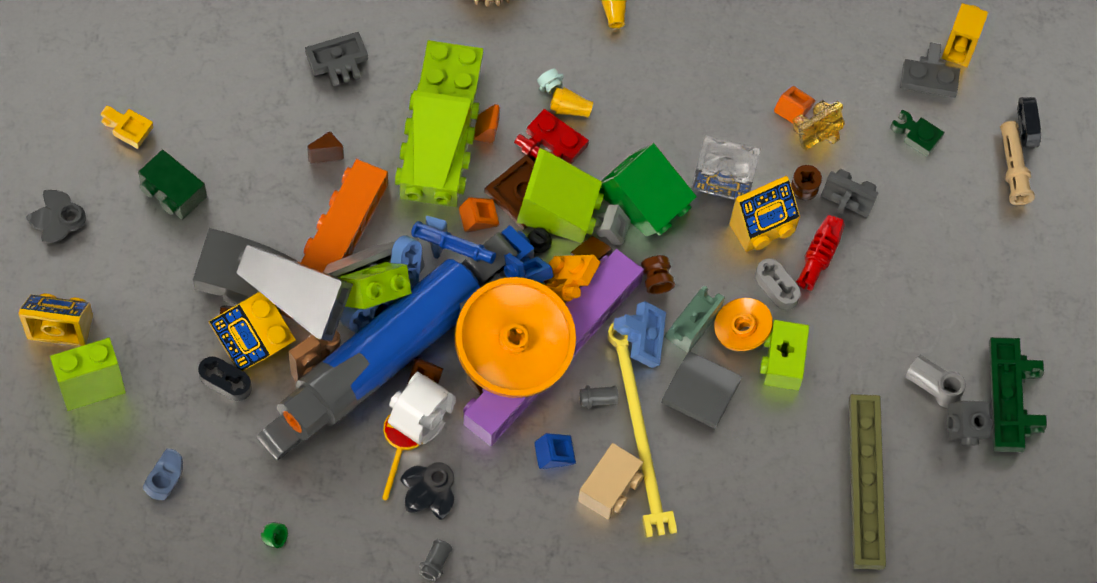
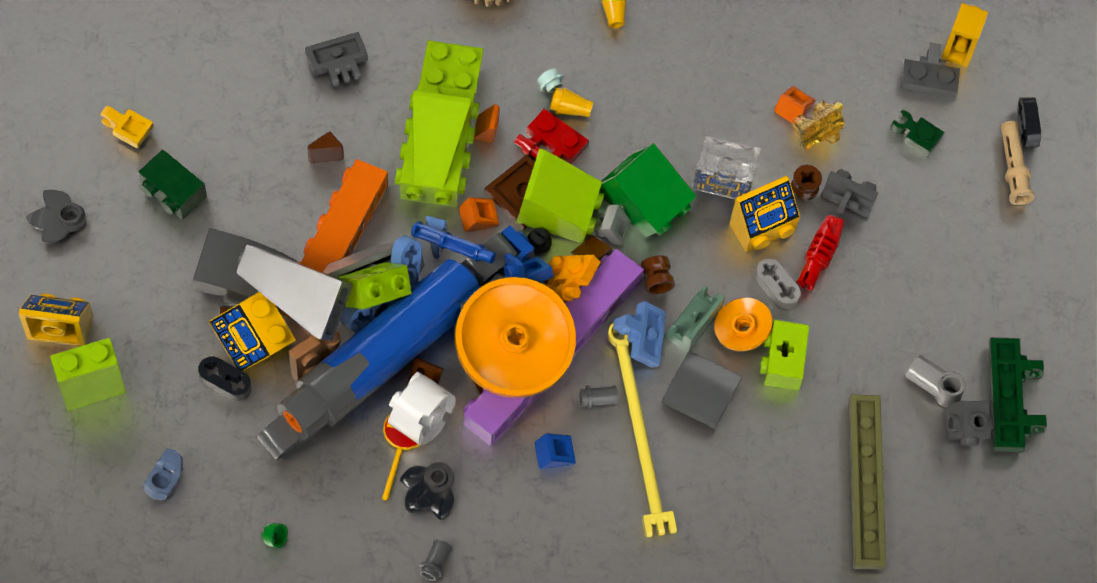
(611, 481): tan brick -> none

